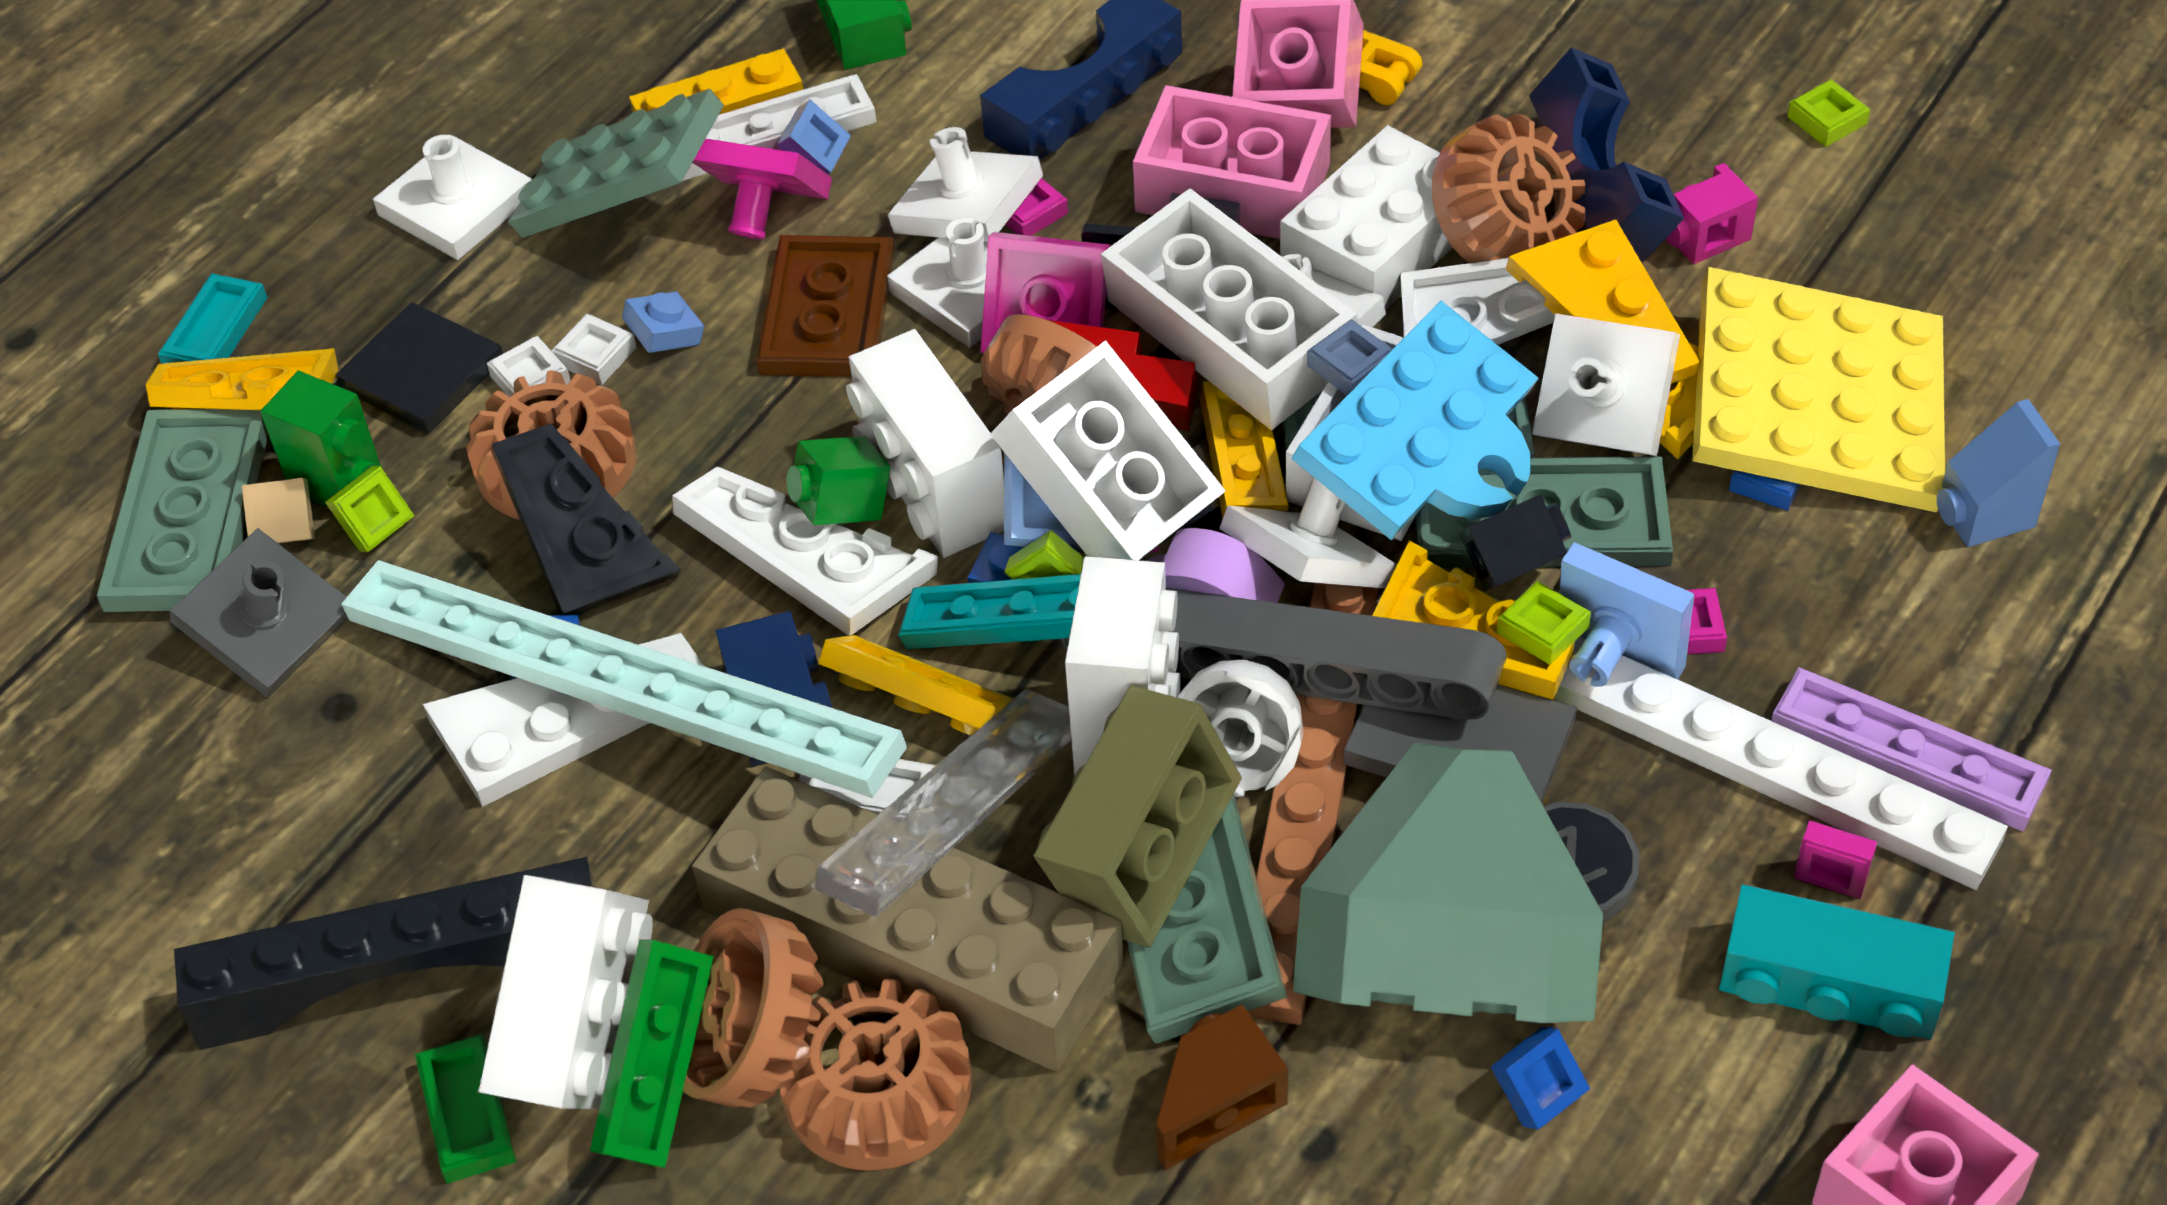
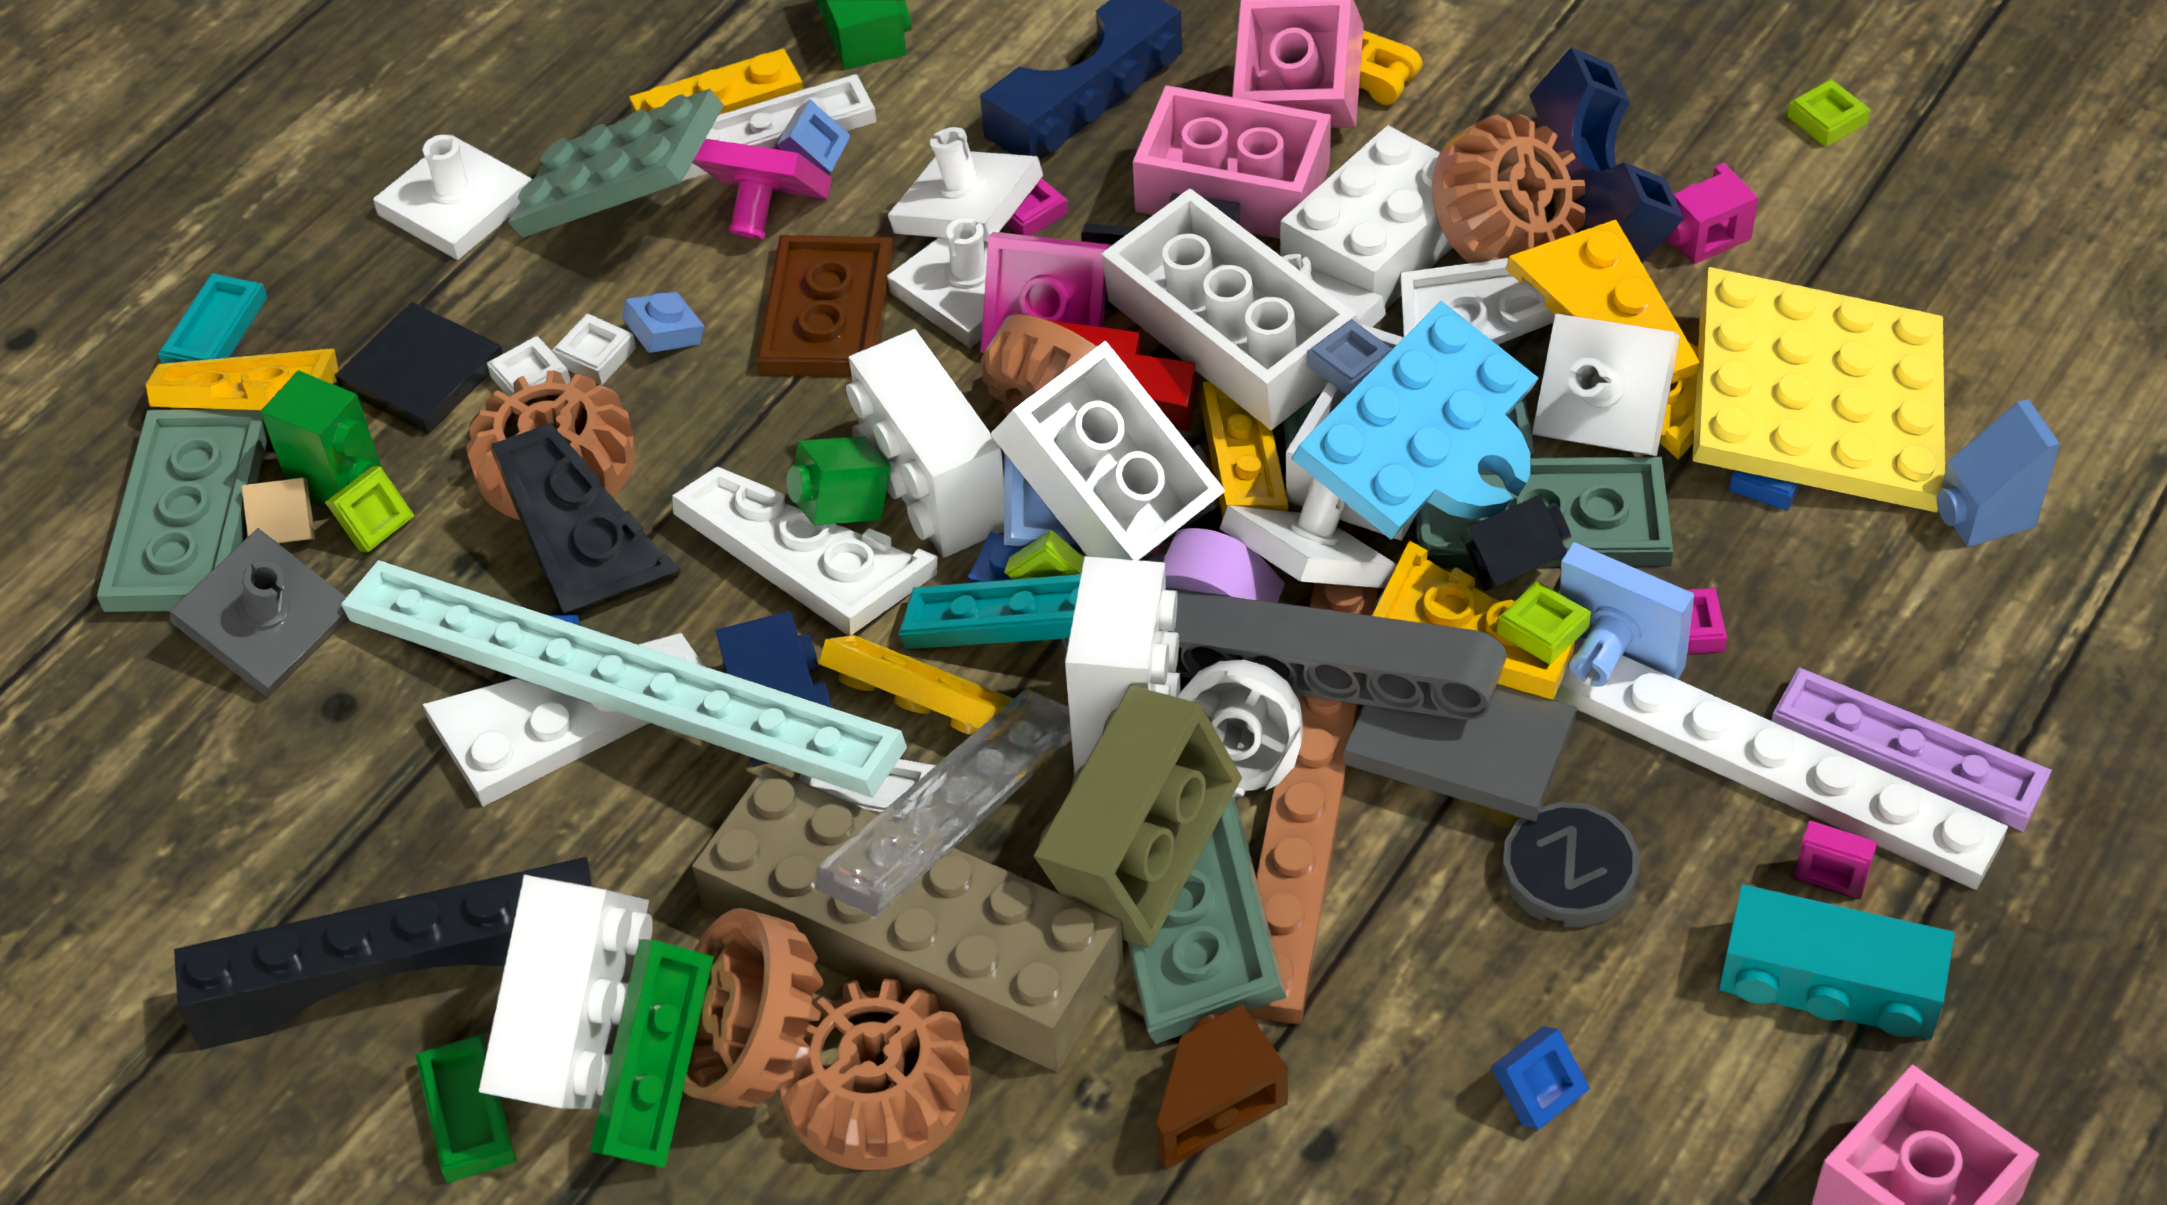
(1452, 898): sand green panel -> none

